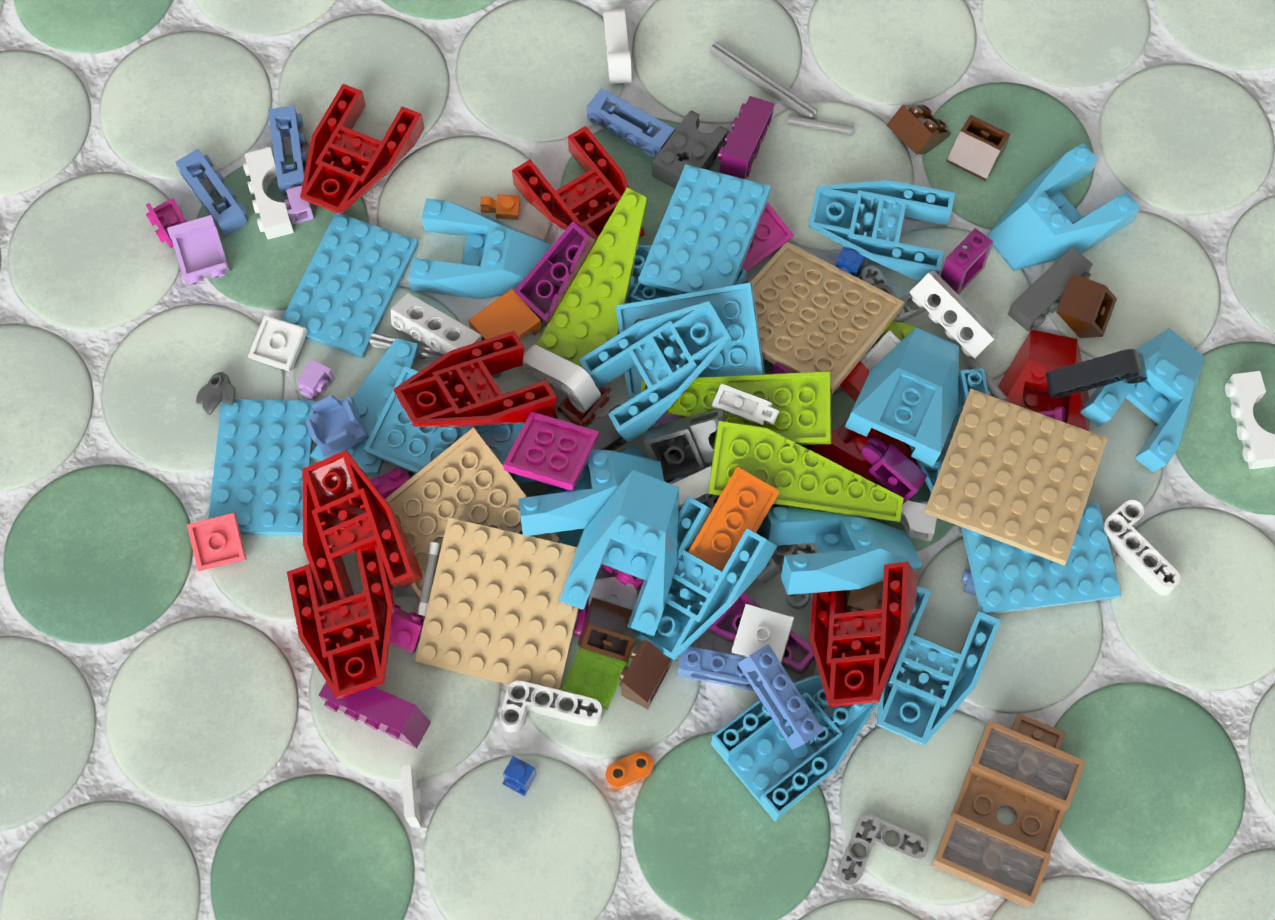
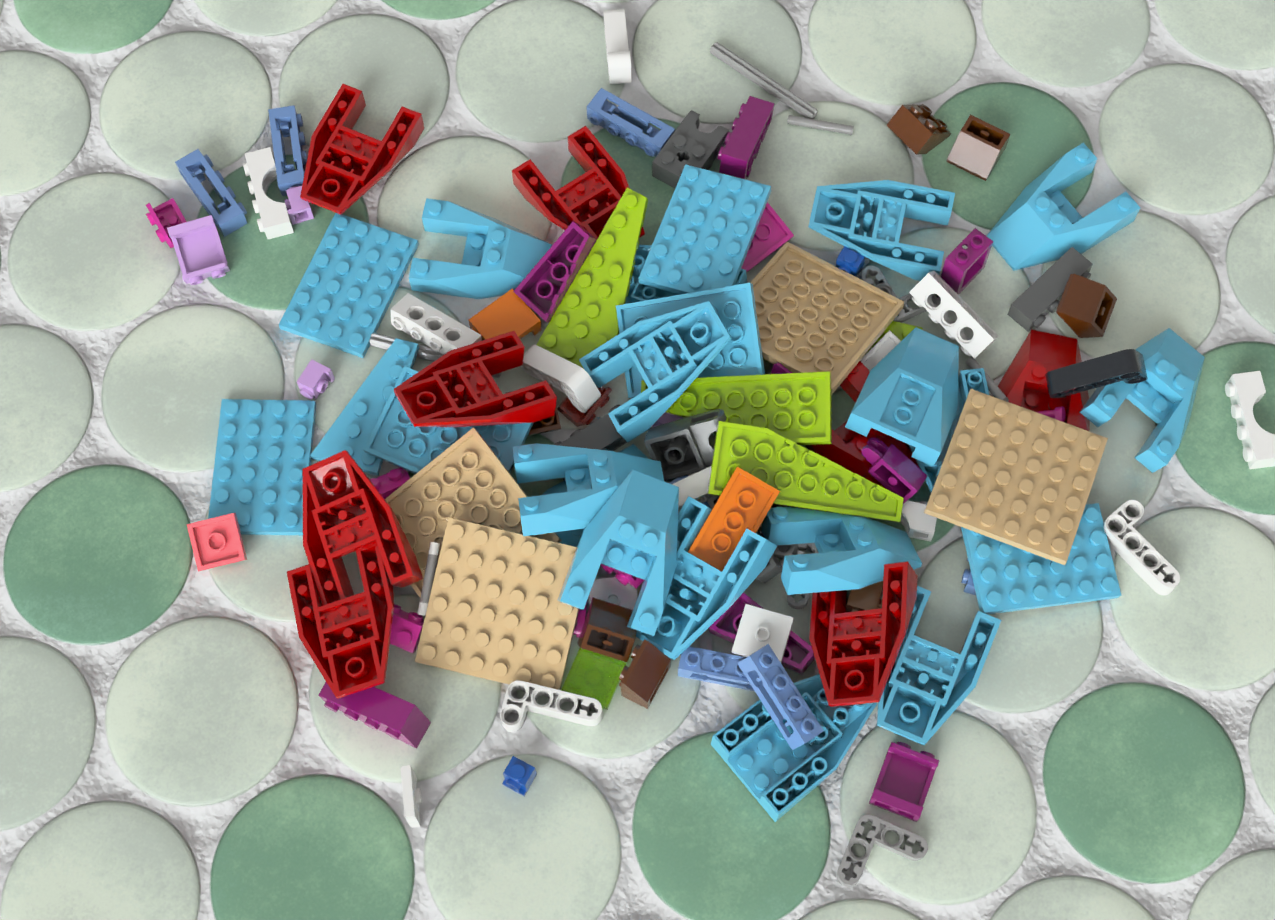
(216, 391): dark grey plate -> none
(277, 343): white plate -> none
(336, 425): medium blue panel -> none
(505, 206): orange plate -> none
(551, 451): dark pink plate -> none
(630, 770): orange plate -> none
(745, 406): white hinge -> none
(904, 781): none -> magenta panel
(1017, 771): piece -> none

